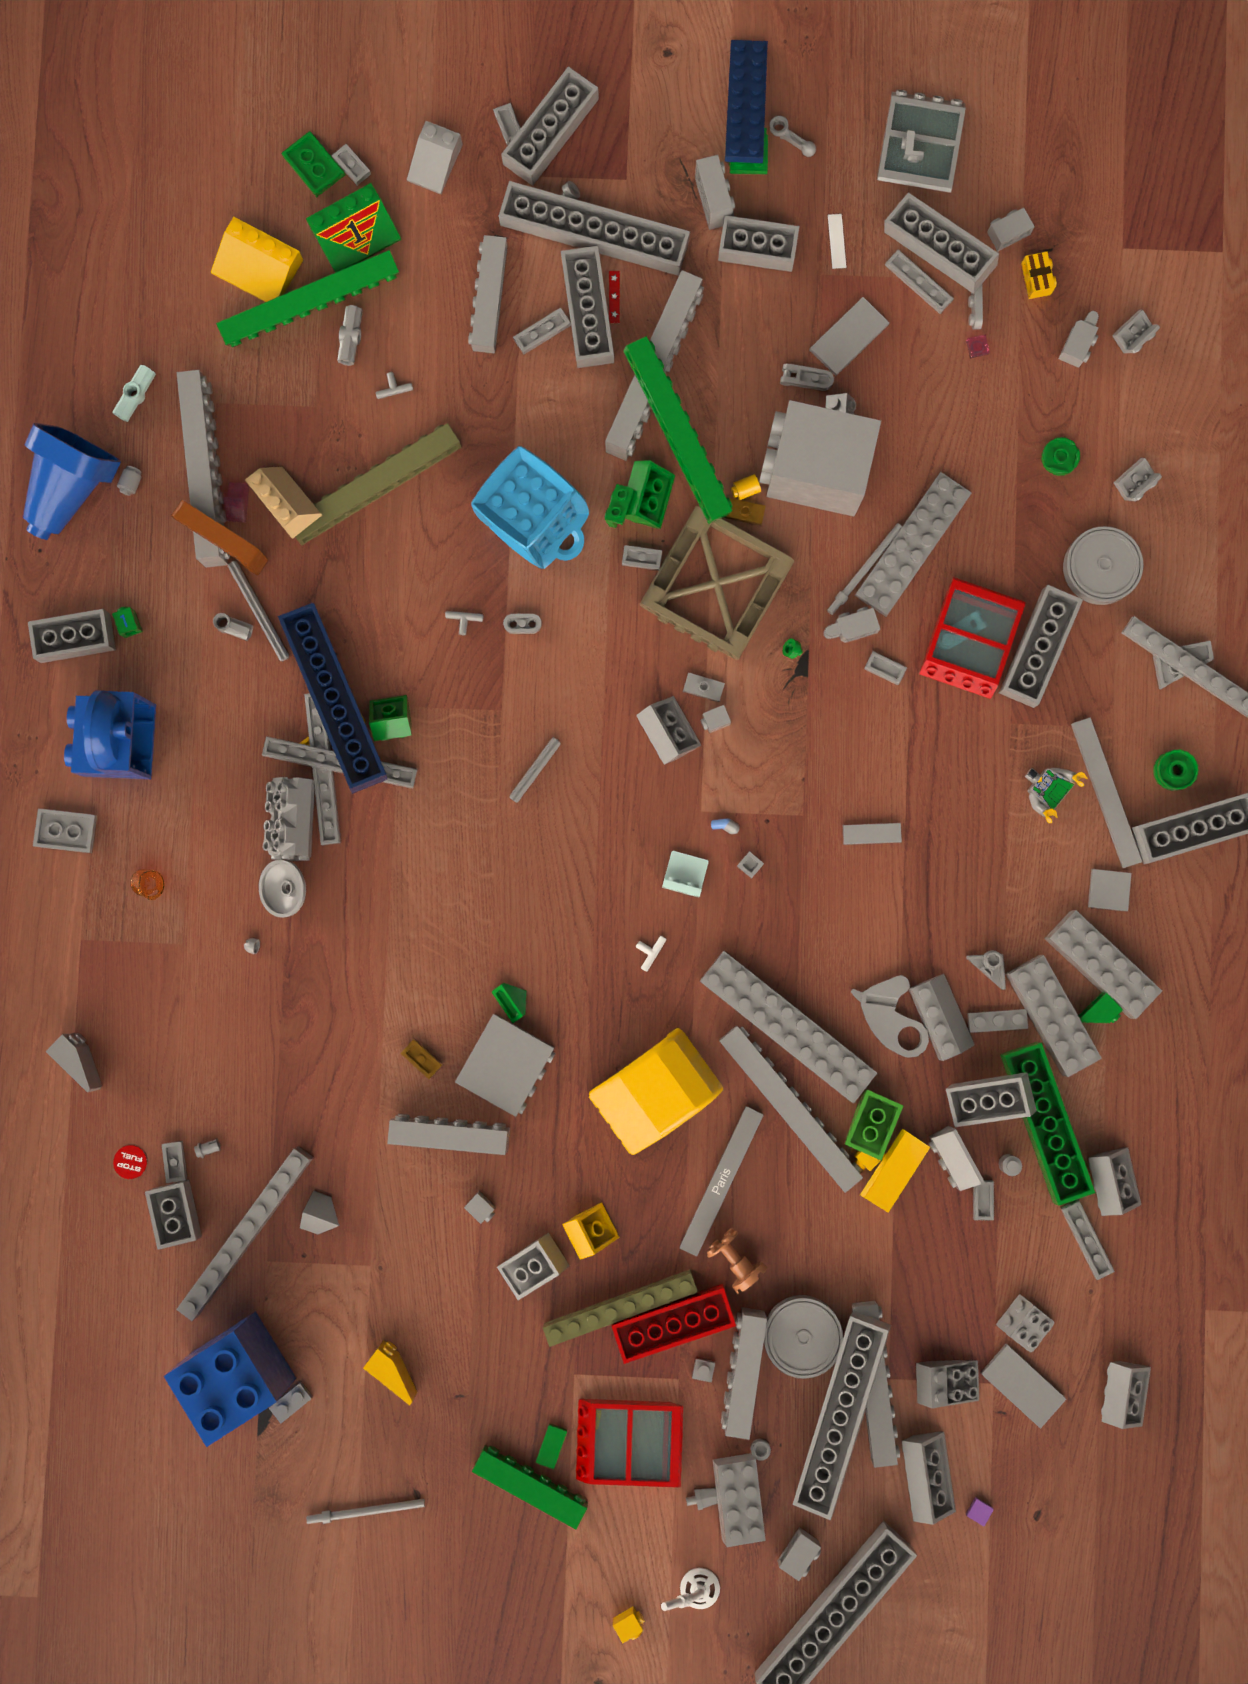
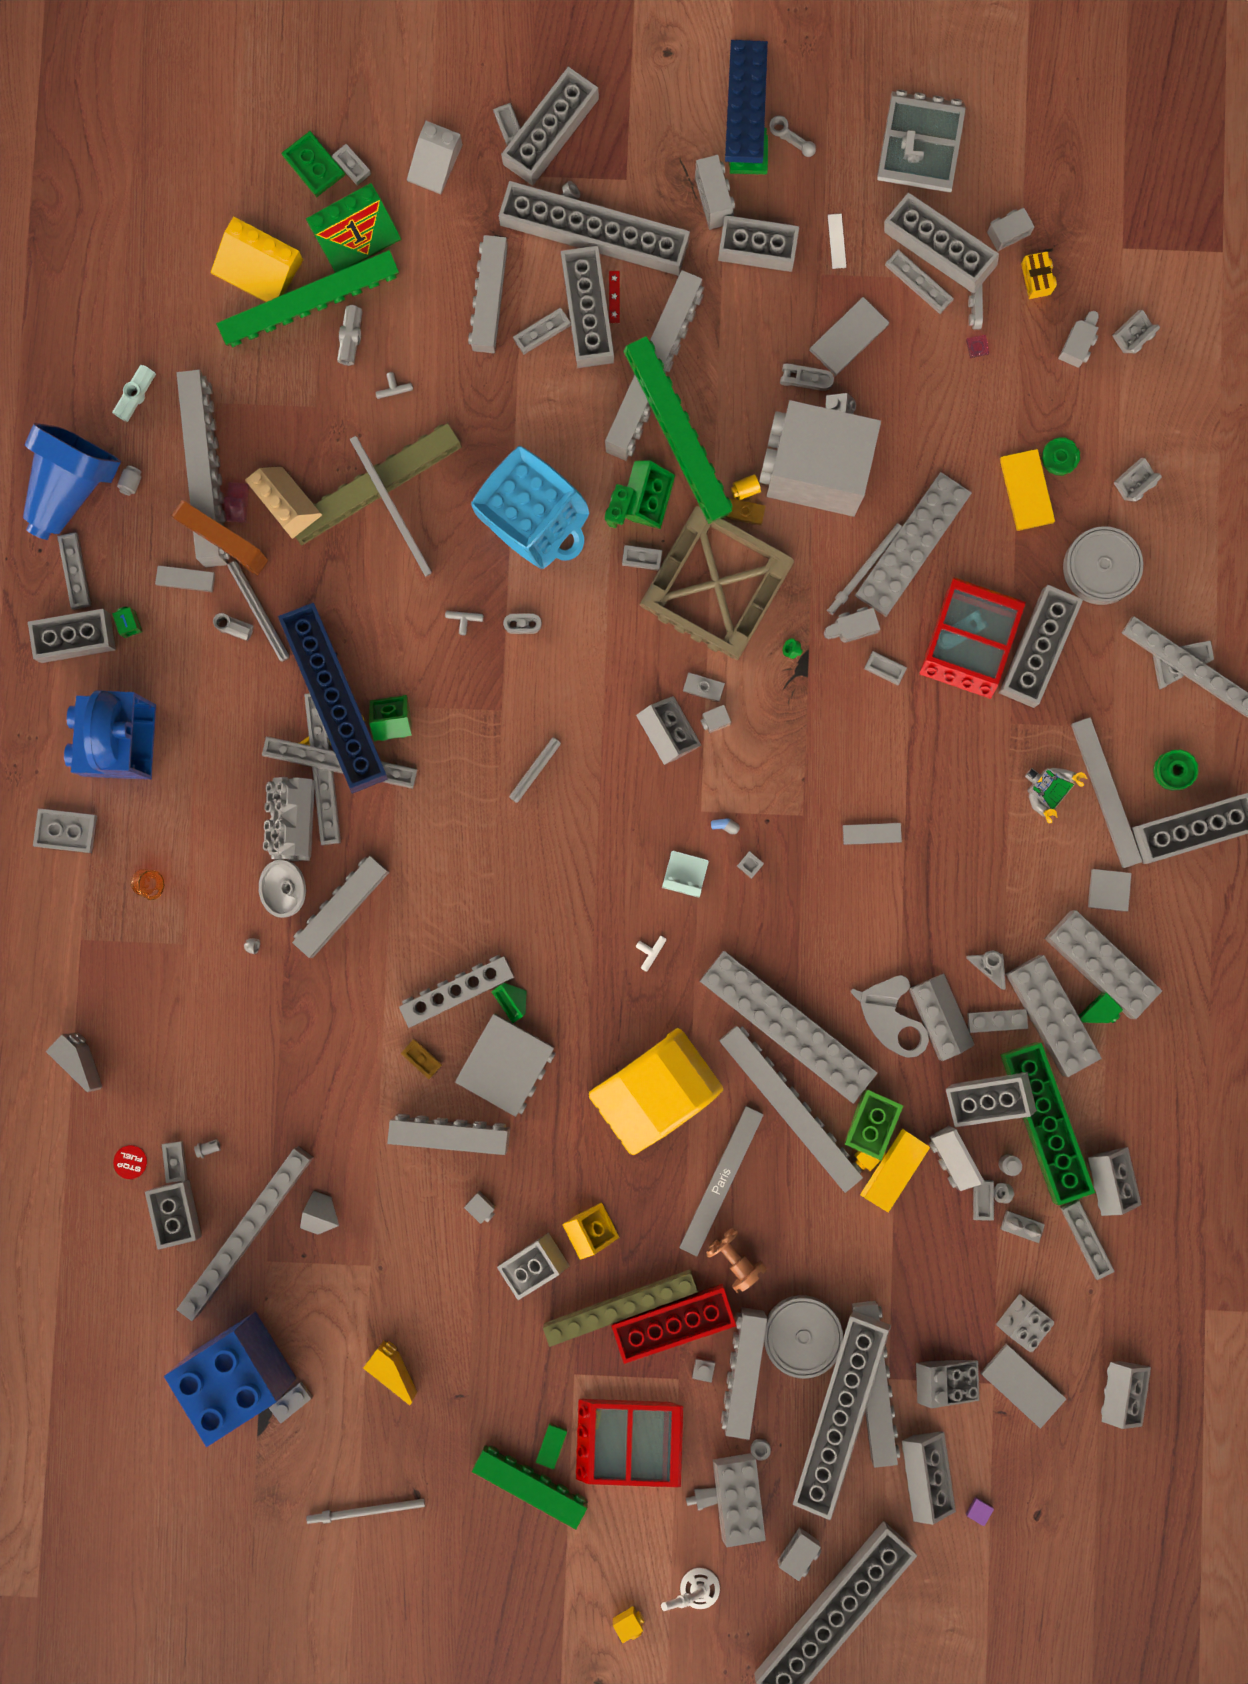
(74, 571): none -> light grey tile
(185, 578): none -> light grey tile
(340, 907): none -> light grey brick
(390, 505): none -> light grey tile
(414, 1017): none -> light grey brick
(1003, 1193): none -> light grey tile
(1022, 1226): none -> light grey tile
(1027, 490): none -> yellow tile

